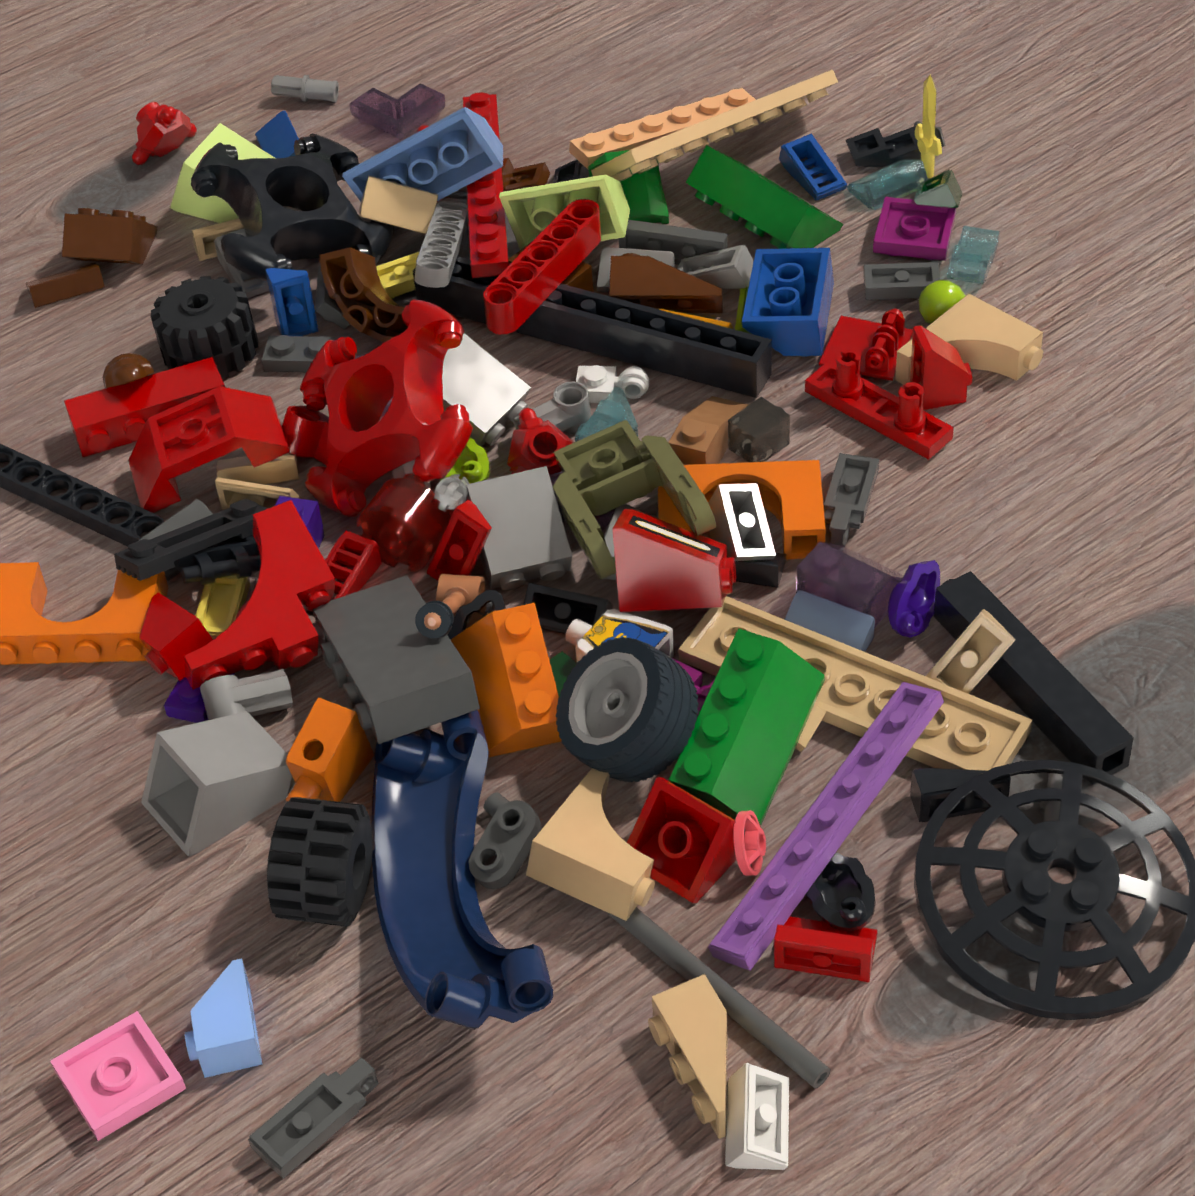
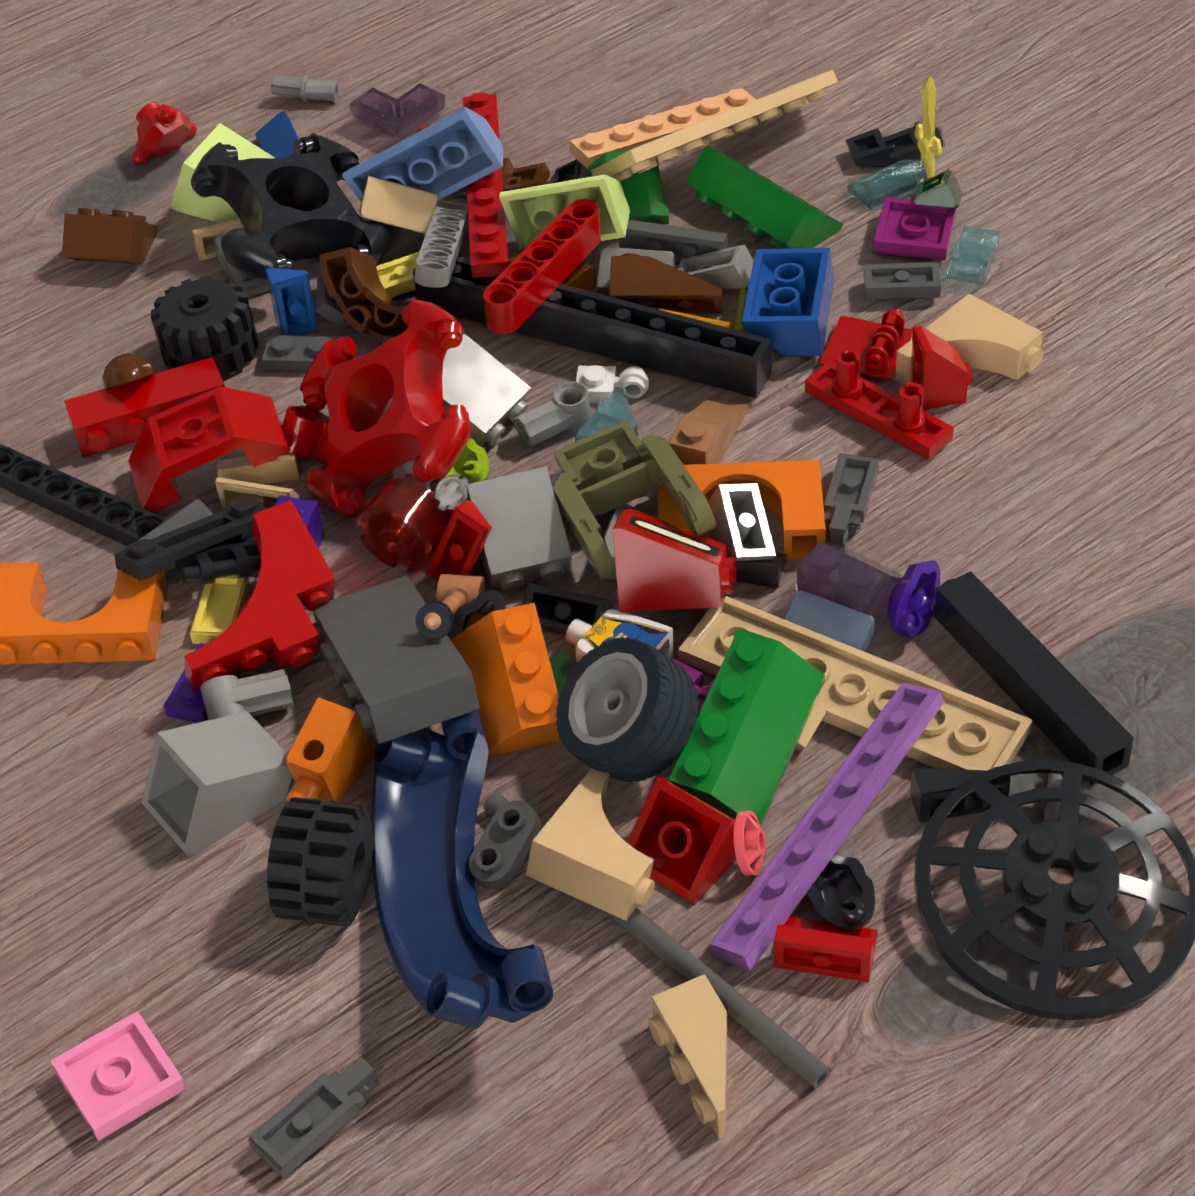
(65, 284): reddish brown slope -> none
(171, 634): red slope -> none
(225, 1025): light blue slope -> none
(358, 553): red slope -> none
(535, 443): red rock -> none
(757, 1119): white slope -> none
(759, 431): clear smoke brick -> none
(809, 148): blue slope -> none
(938, 299): lime piece -> none
(972, 653): tan slope -> none

